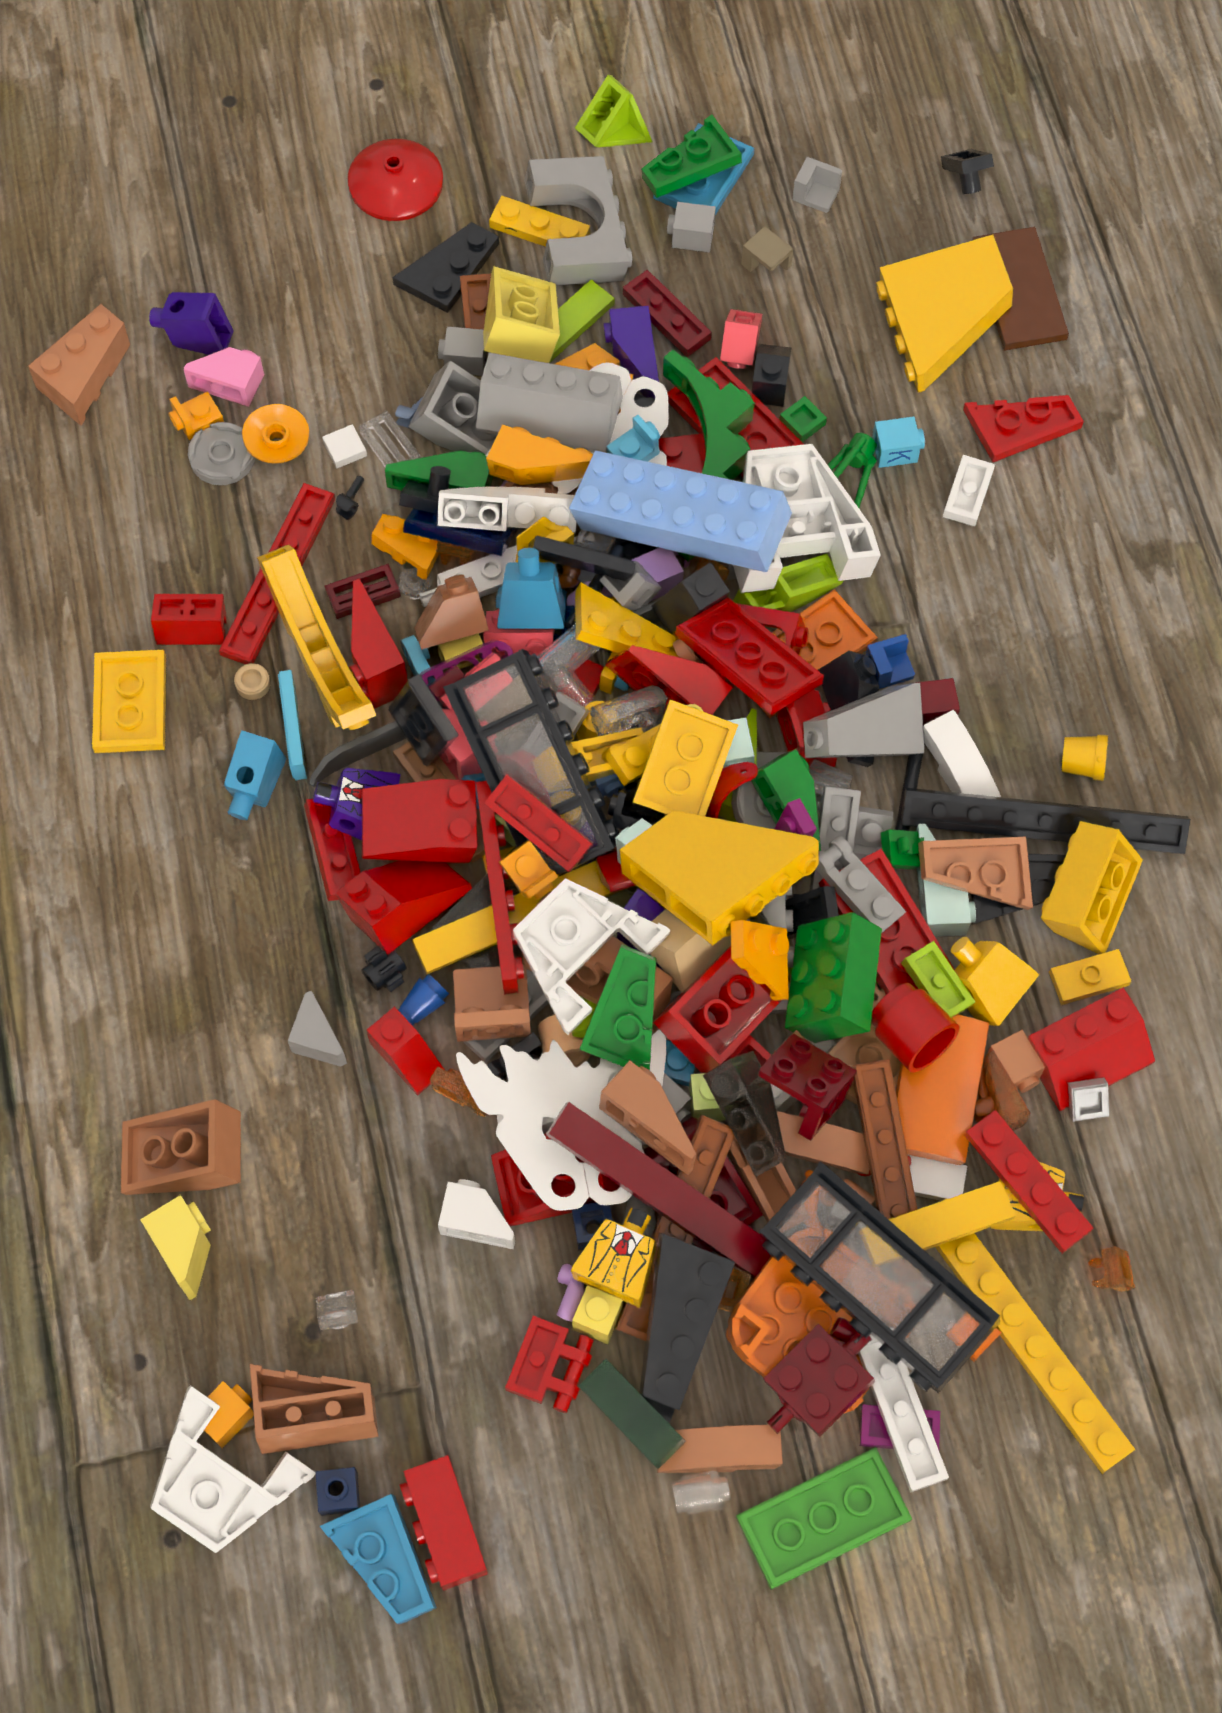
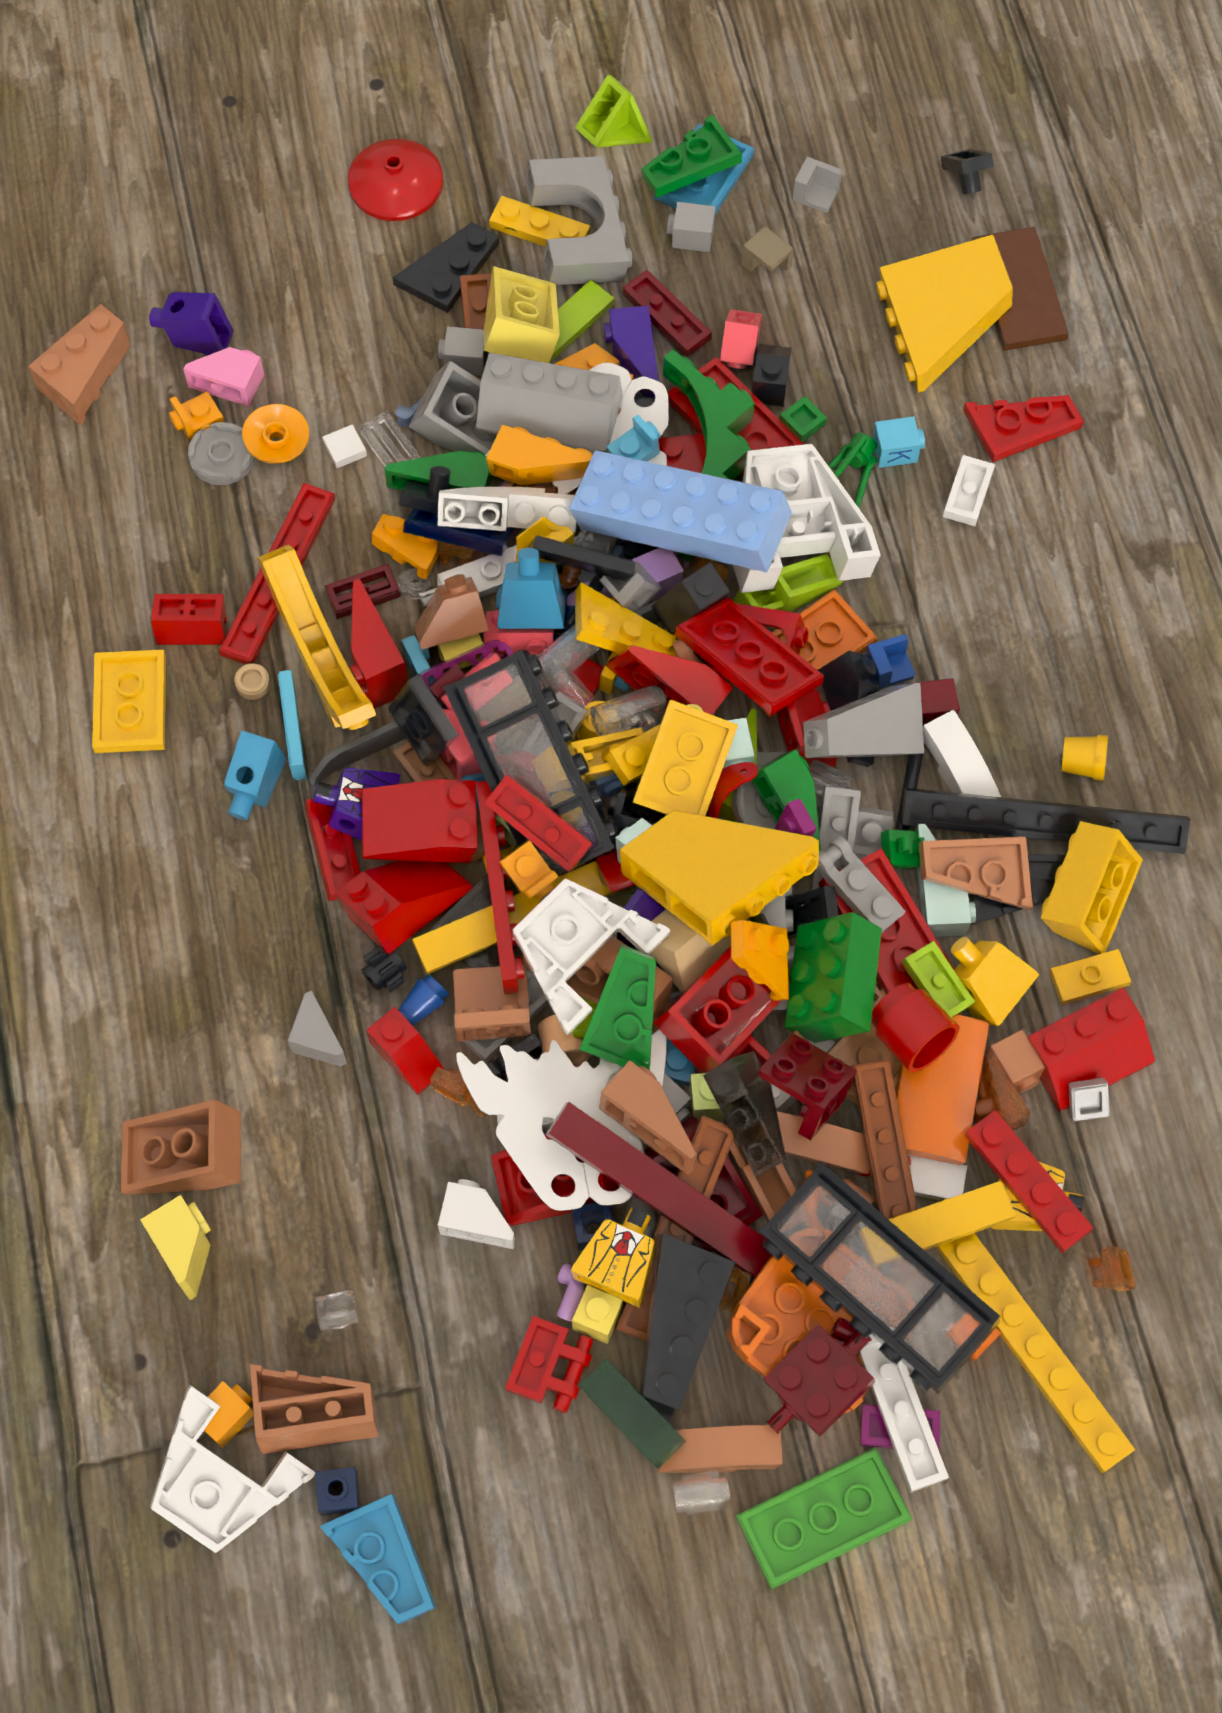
(345, 504): black hand -> none
(443, 1523): red brick -> none

